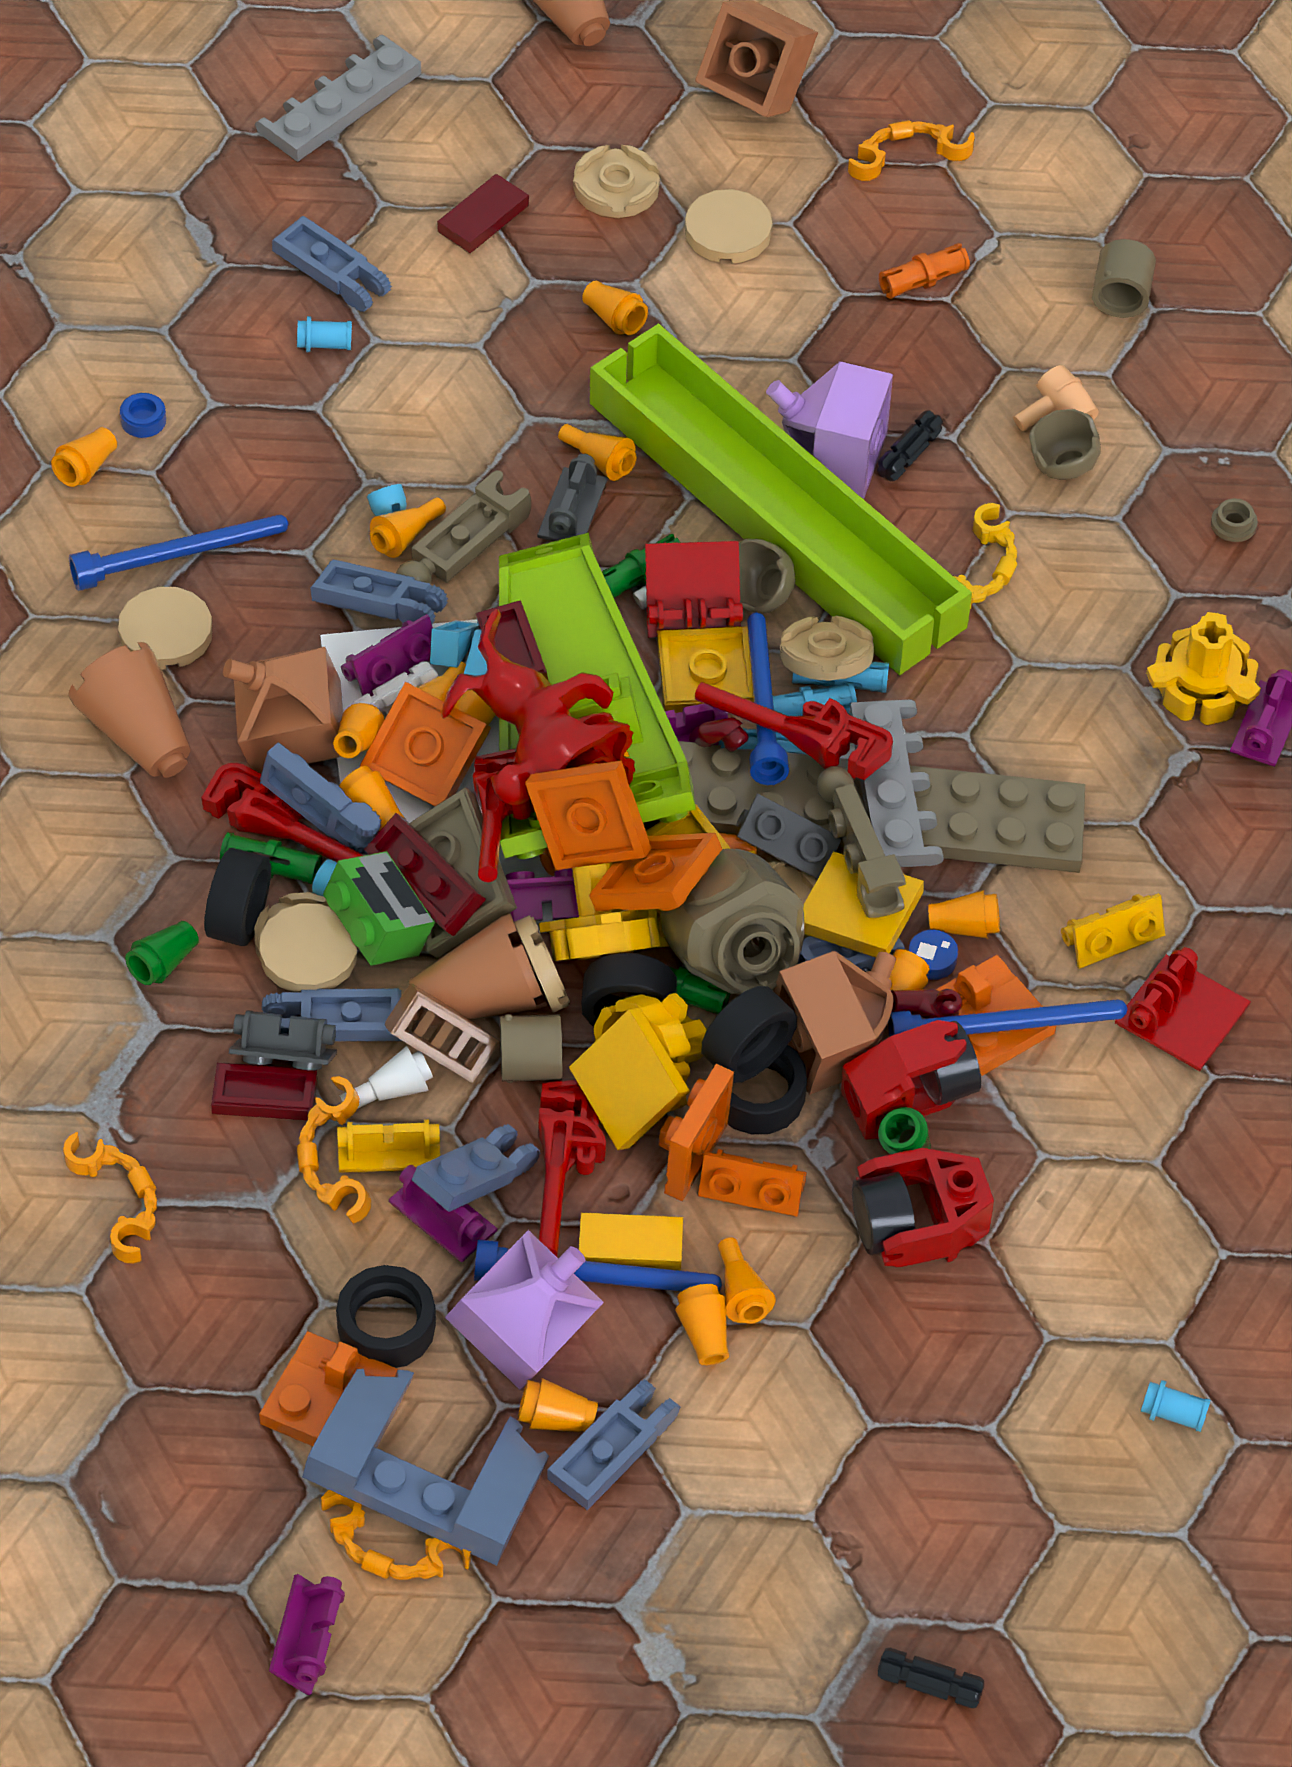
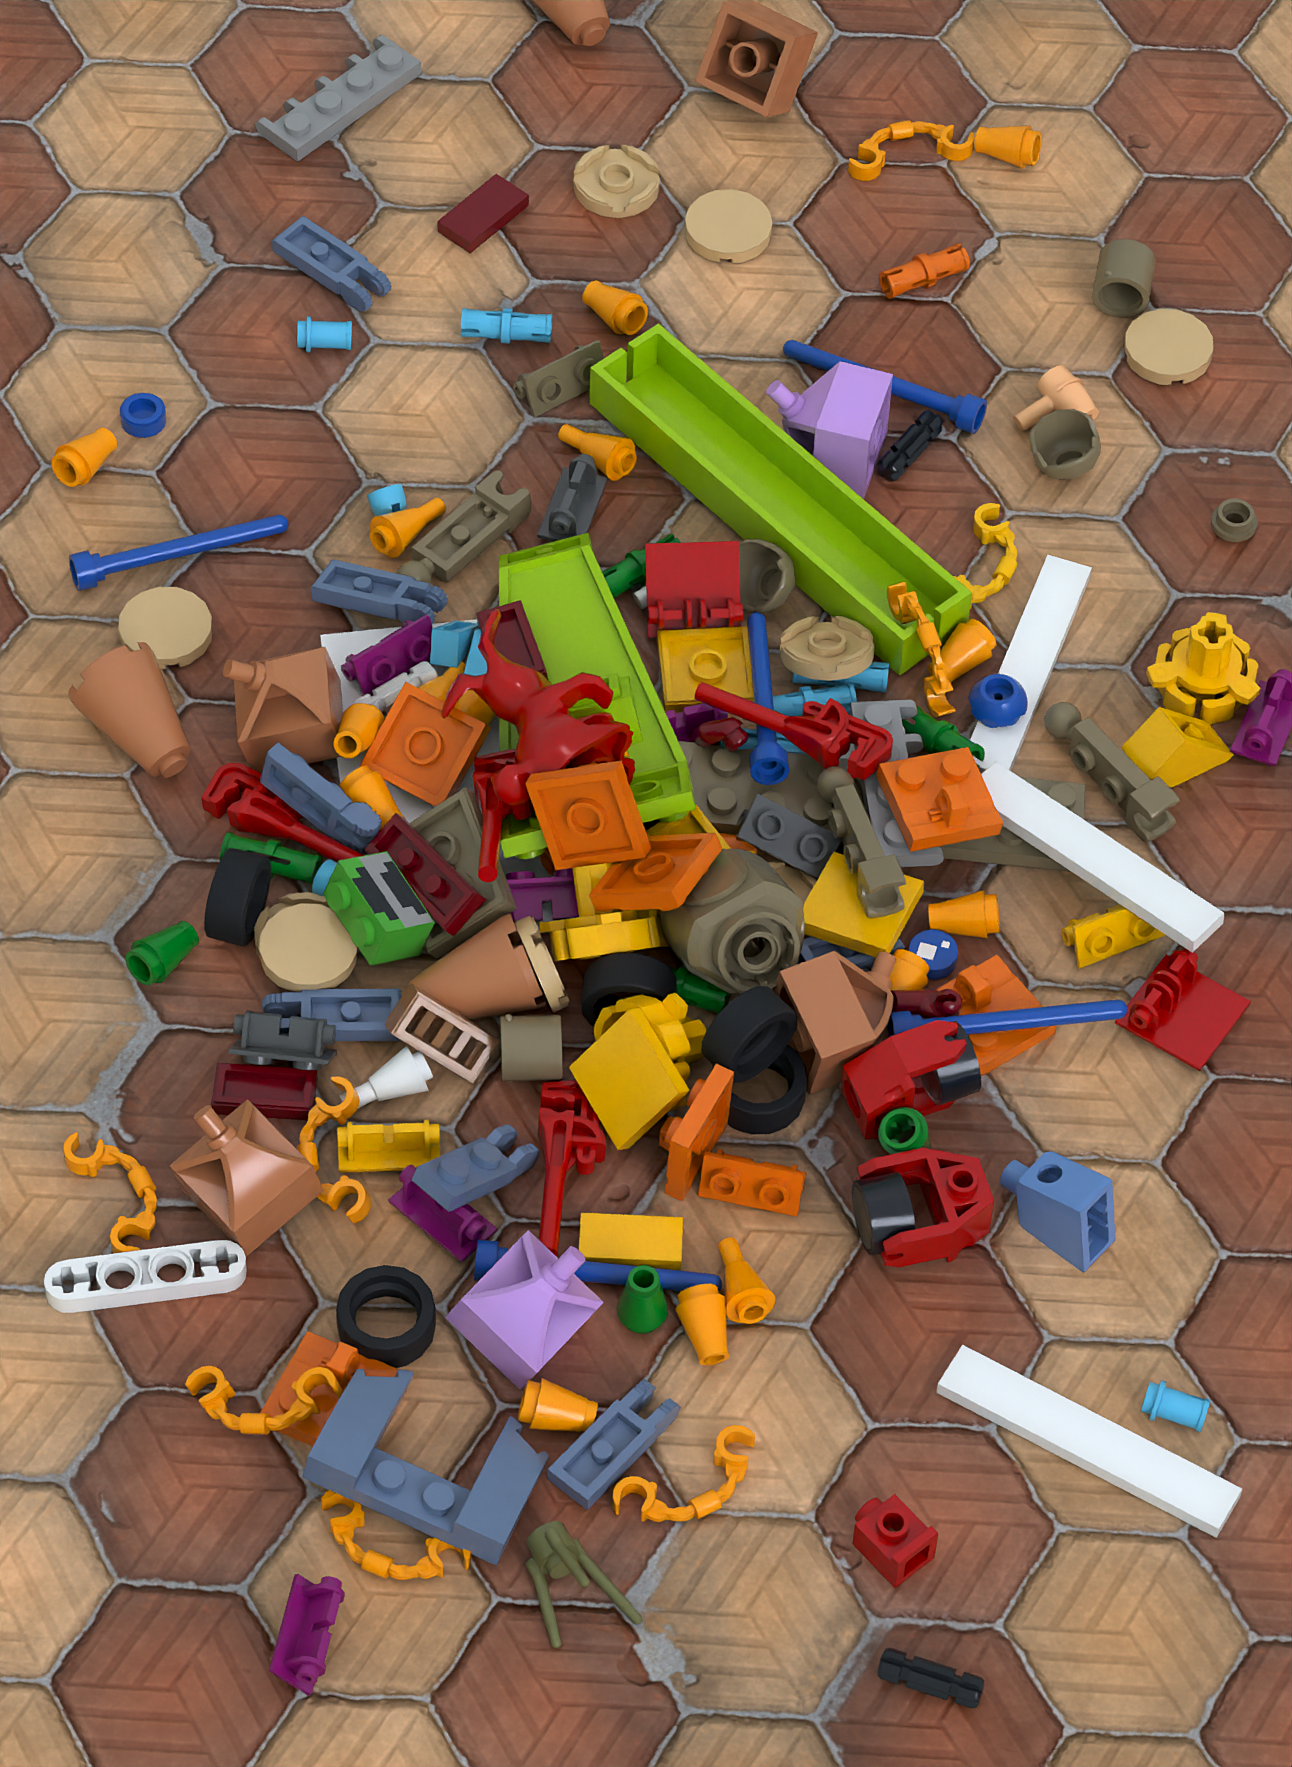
(146, 1284): none -> white beam
(245, 1175): none -> nougat piece
(259, 1423): none -> light orange piece
(506, 325): none -> medium azure pin
(559, 380): none -> dark tan hinge
(559, 1555): none -> olive plant
(642, 1301): none -> green cone
(703, 1504): none -> light orange piece
(895, 1553): none -> red brick
(905, 610): none -> light orange piece
(939, 799): none -> orange hinge
(940, 735): none -> green pin
(964, 411): none -> blue piece
(966, 648): none -> light orange cone
(1000, 712): none -> blue plate
(1010, 144): none -> light orange cone
(1035, 652): none -> white tile
(1064, 1206): none -> medium blue torso
(1089, 1441): none -> white tile
(1101, 860): none -> white tile
(1114, 772): none -> dark tan plate
(1168, 346): none -> tan tile
(1175, 747): none -> yellow slope

